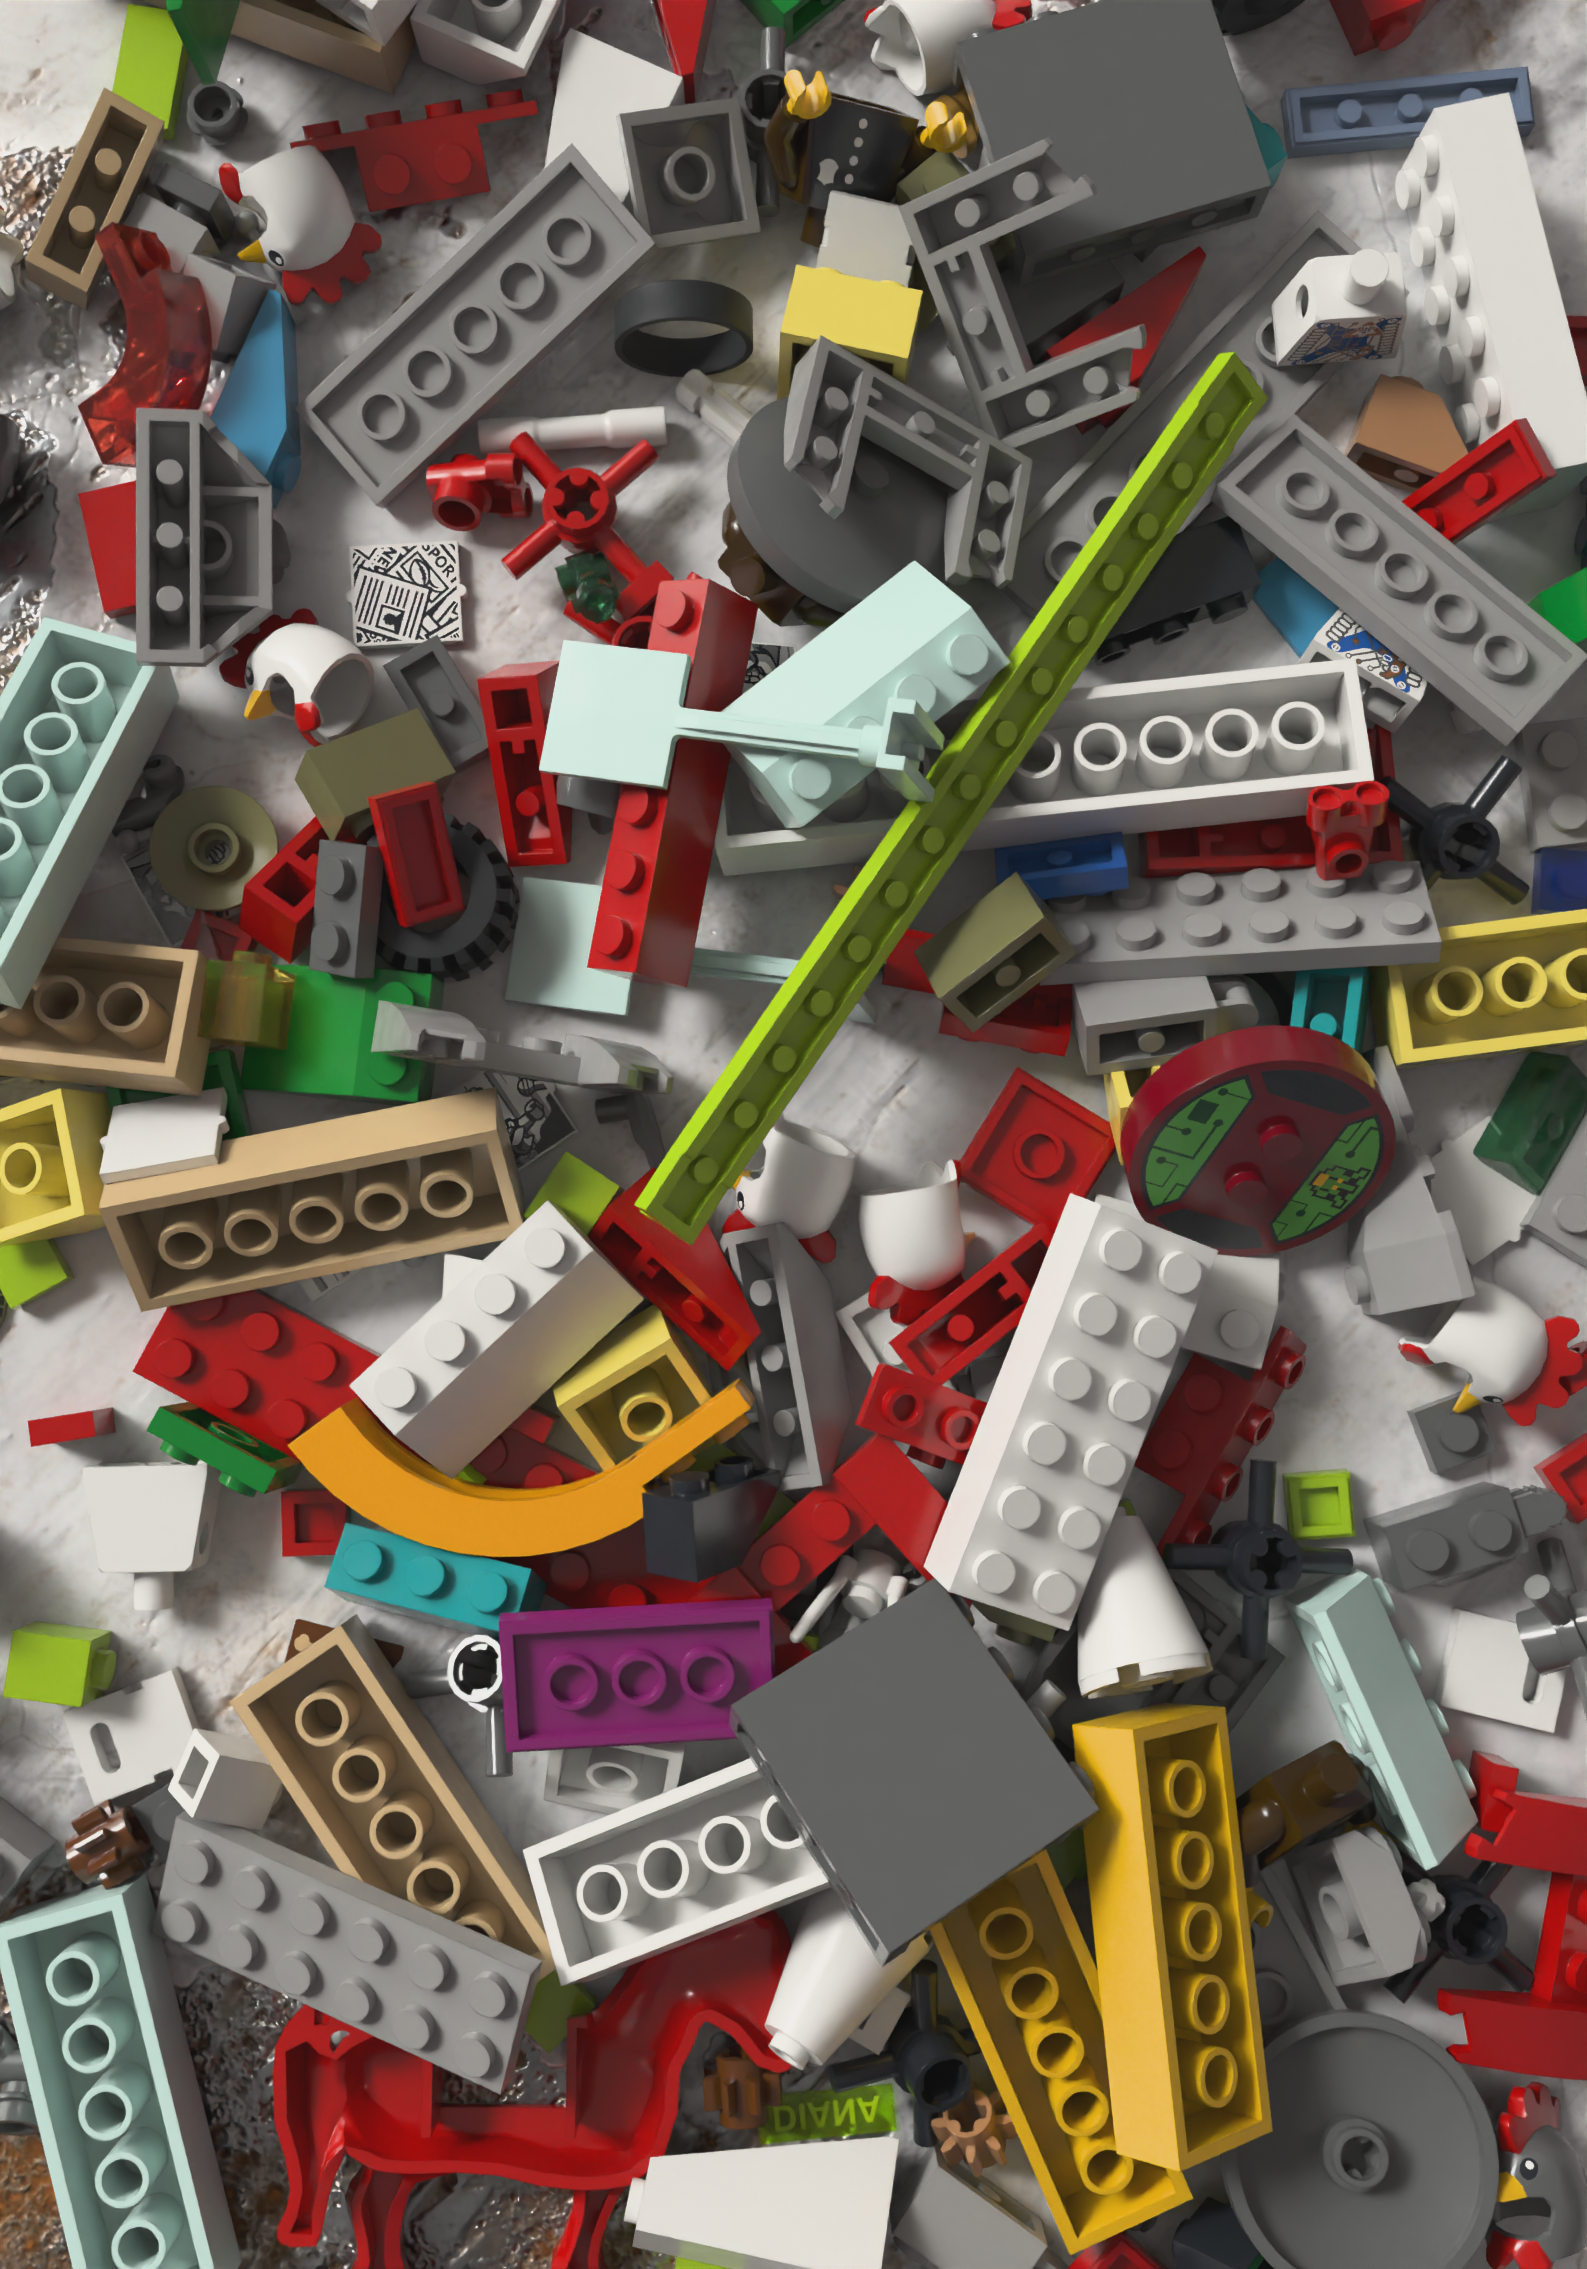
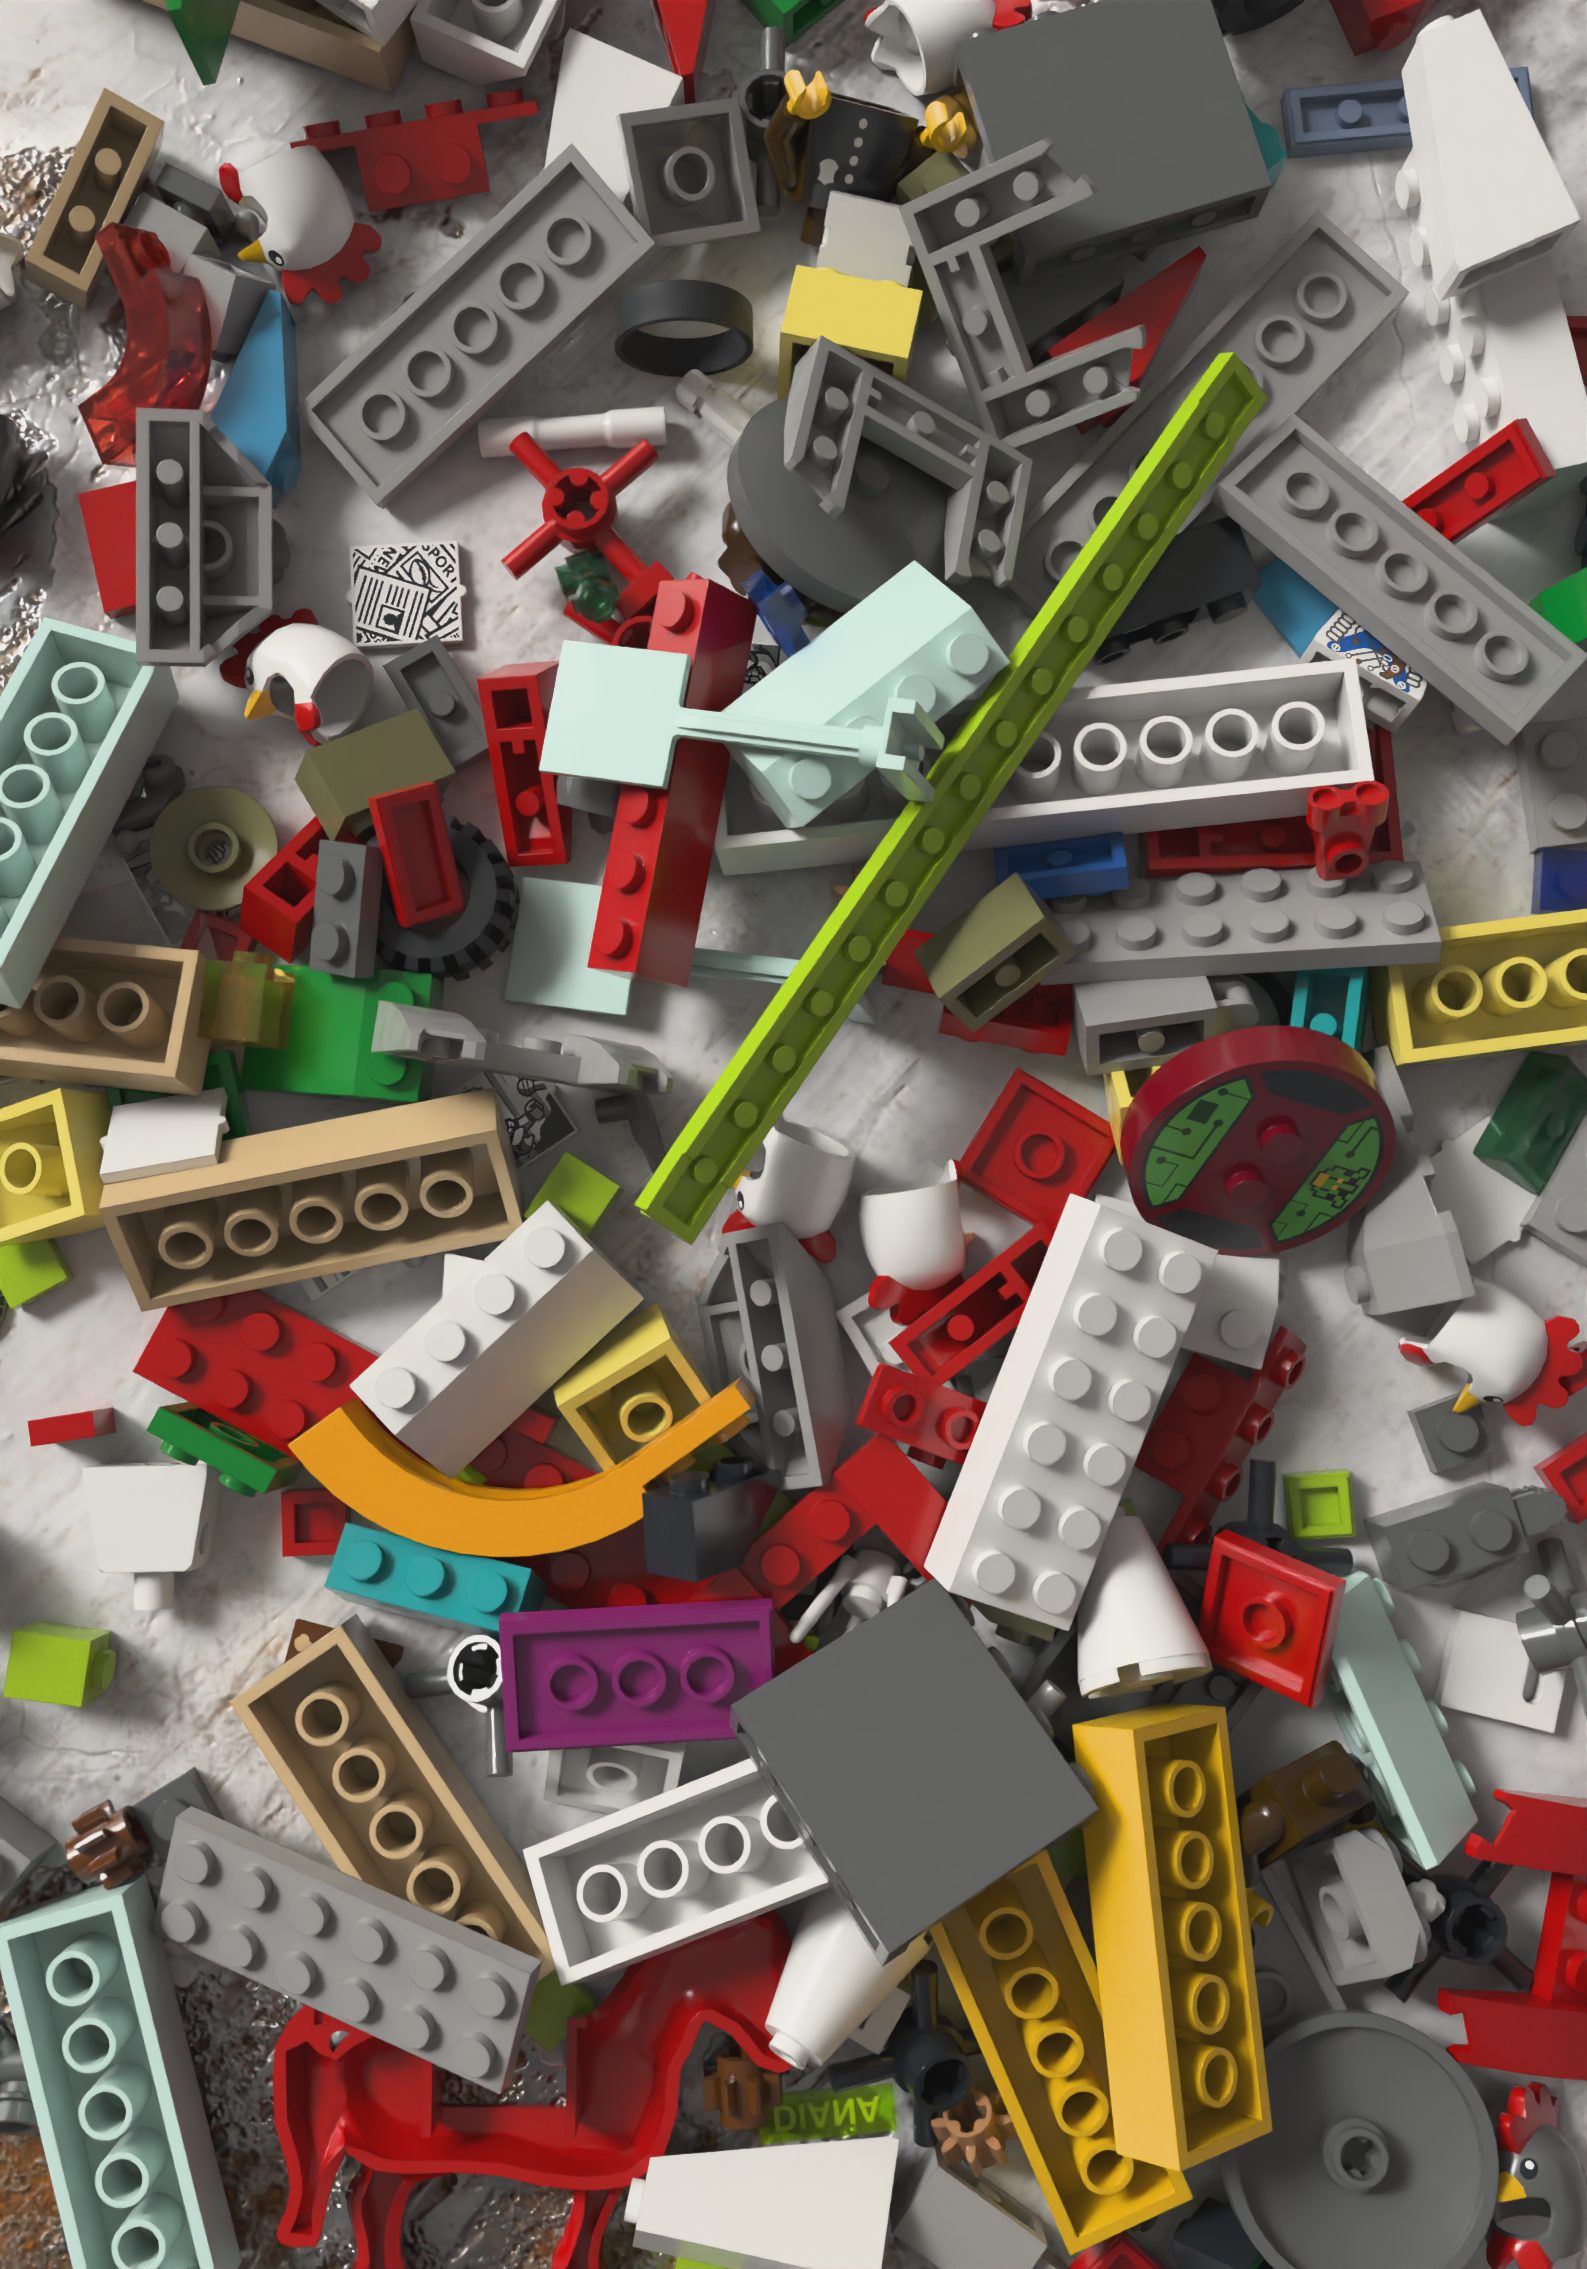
(149, 1729): white piece -> none
(152, 64): lime tile -> none
(209, 100): dark grey plate -> none
(225, 1780): white brick -> none
(477, 486): red plate -> none
(680, 1279): red slope -> none
(778, 610): none -> clear blue plate
(1270, 1617): none -> red tile
(1349, 308): white torso -> none
(1404, 434): medium nougat slope -> none
(1464, 824): black bar -> none
(1479, 159): none -> white slope
(1488, 1774): red tile -> none

